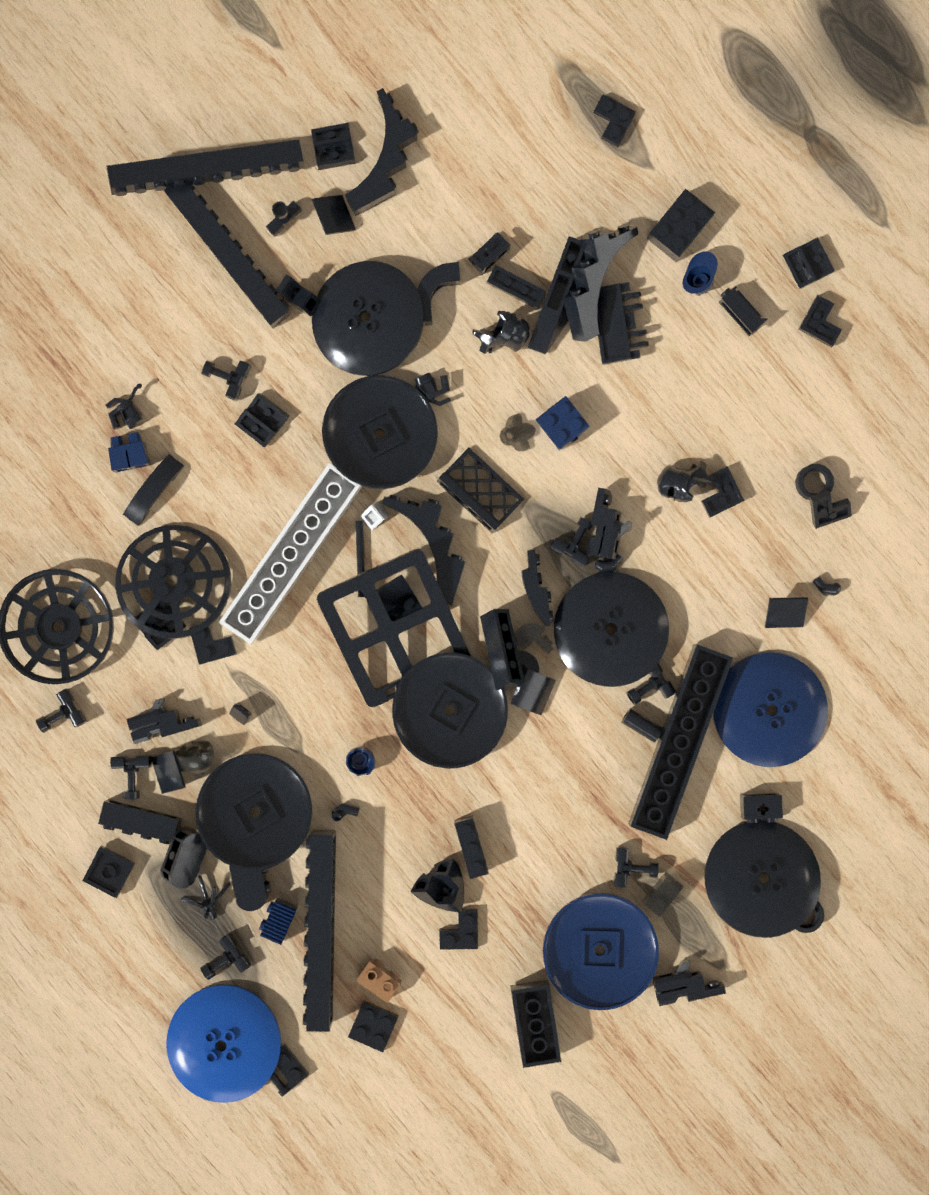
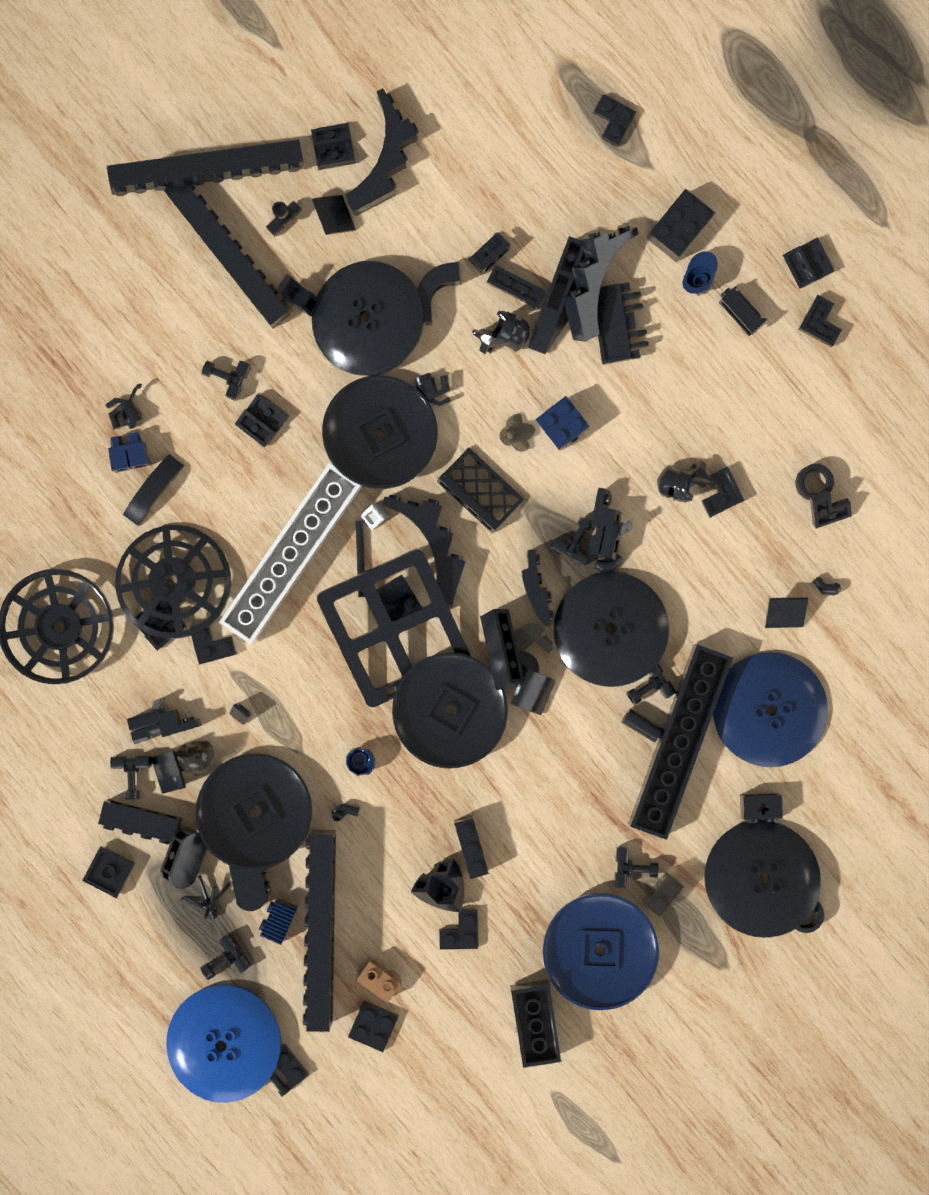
(67, 711): black bar -> none
(684, 983): black plate -> none

